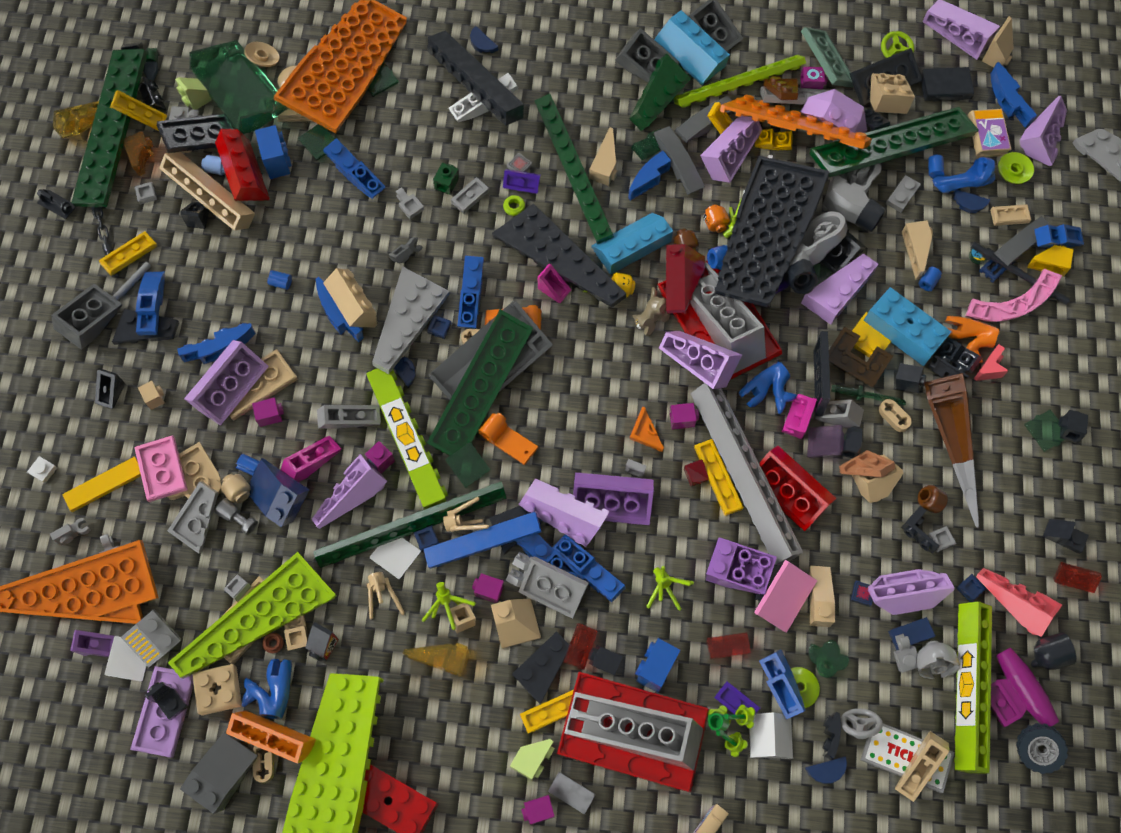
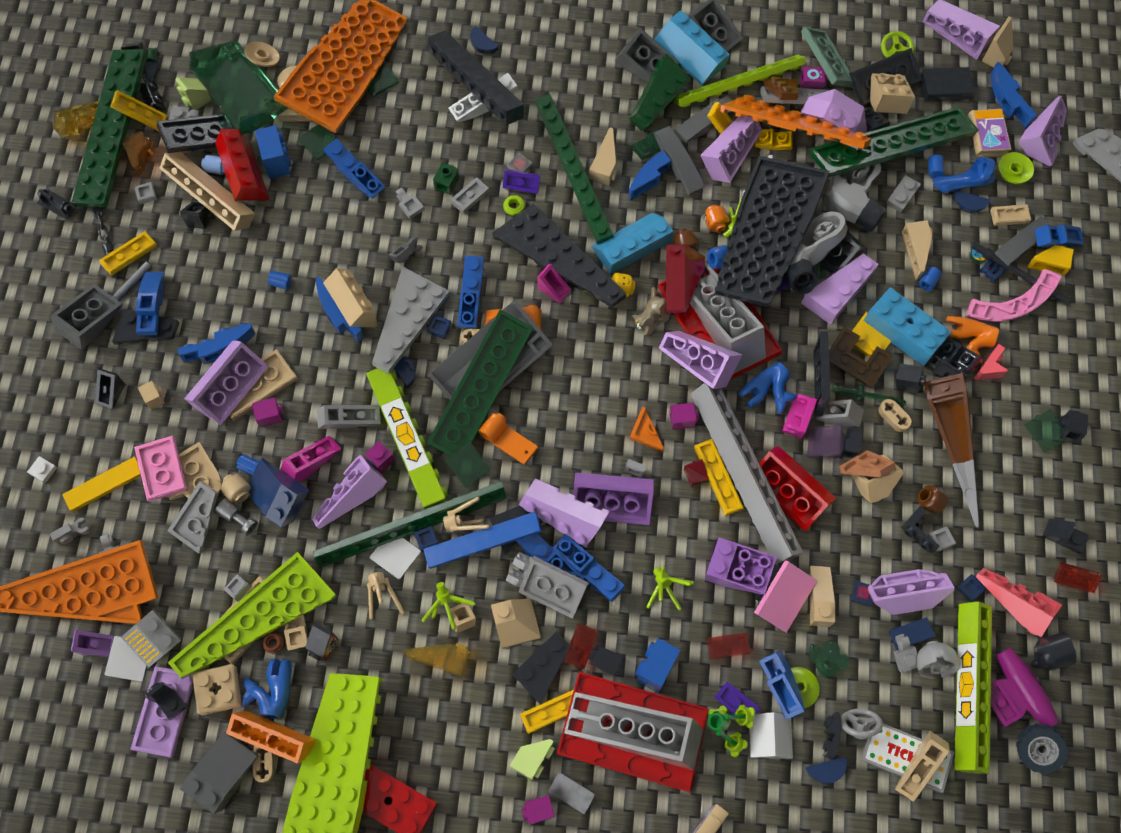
(488, 588): magenta brick -> none

